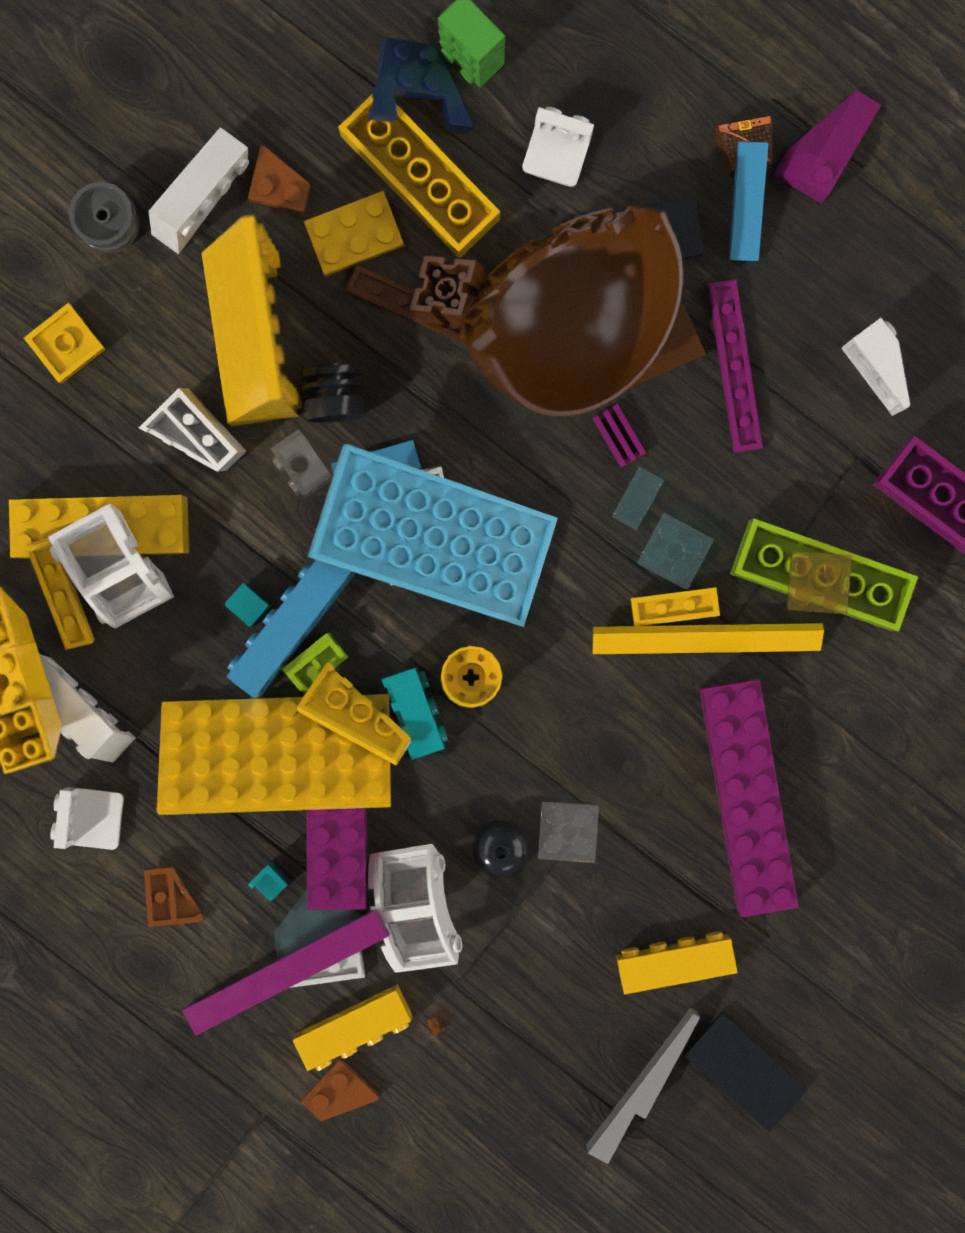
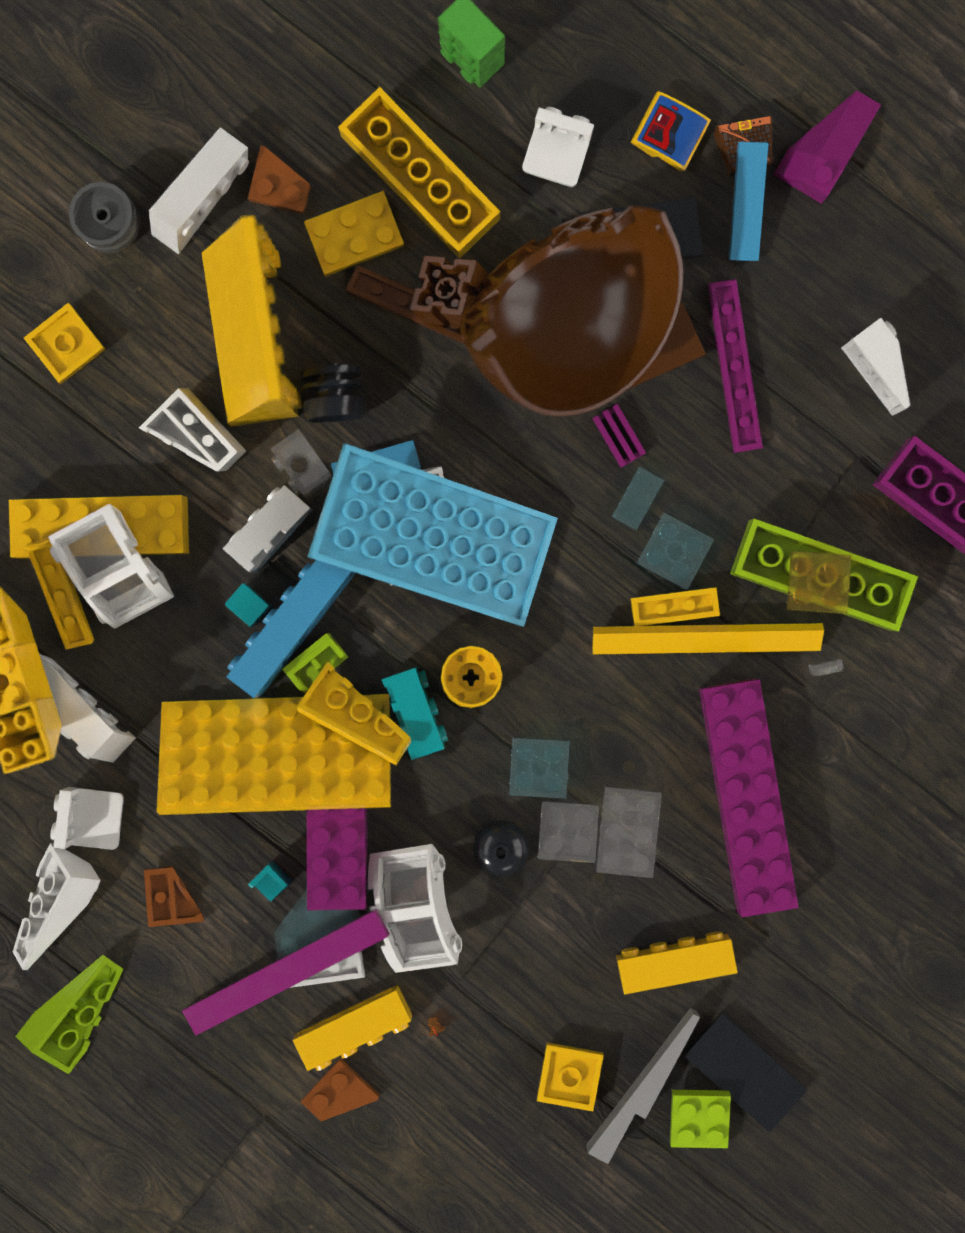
(61, 894): none -> white wedge
(64, 1023): none -> lime wedge
(267, 529): none -> white wedge
(420, 73): dark blue wing -> none
(539, 767): none -> clear light blue plate
(570, 1076): none -> yellow plate
(628, 832): none -> clear plate
(670, 131): none -> slope
(700, 1118): none -> lime plate
(826, 667): none -> clear tile

